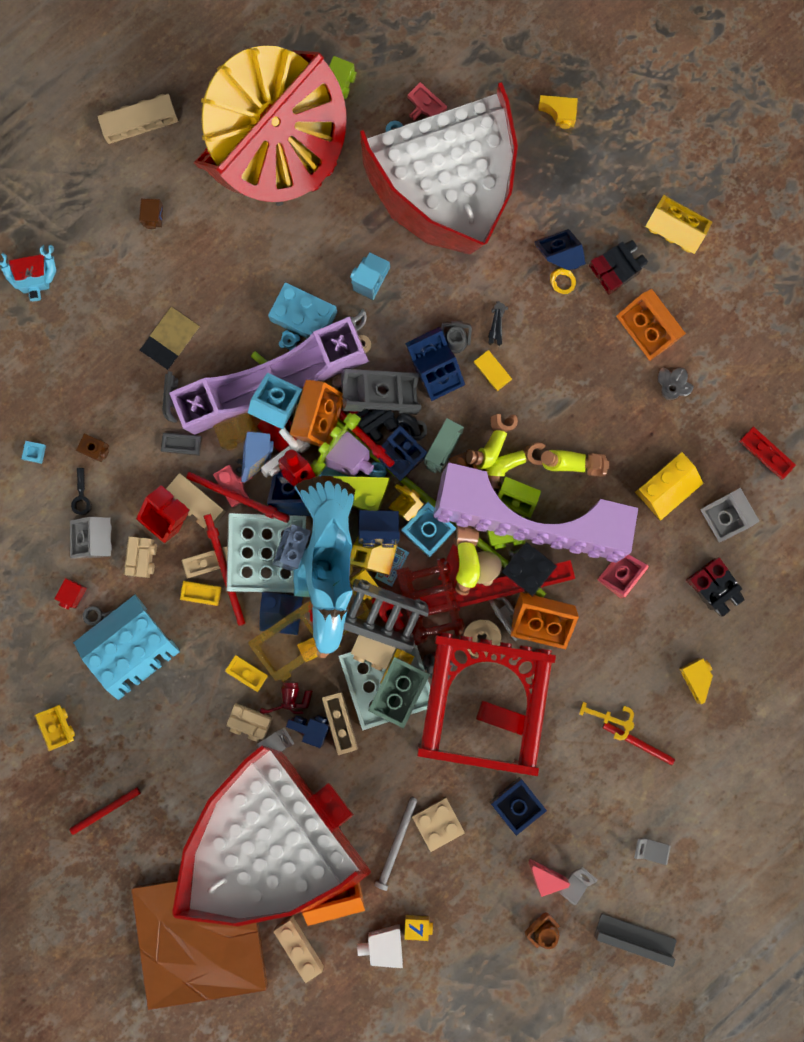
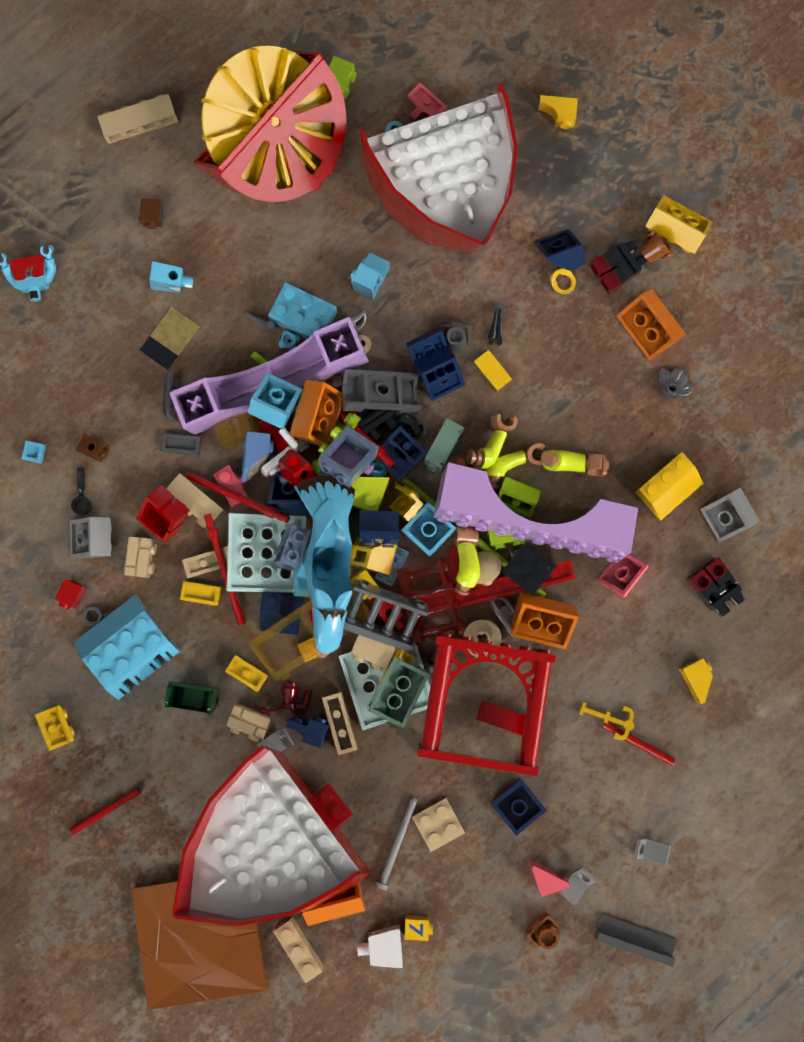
(161, 278): none -> medium azure torso
(191, 697): none -> dark green piece
(261, 322): none -> dark grey bar
(356, 442): none -> sand blue window
(655, 247): none -> dark orange piece
(767, 453): red plate -> none

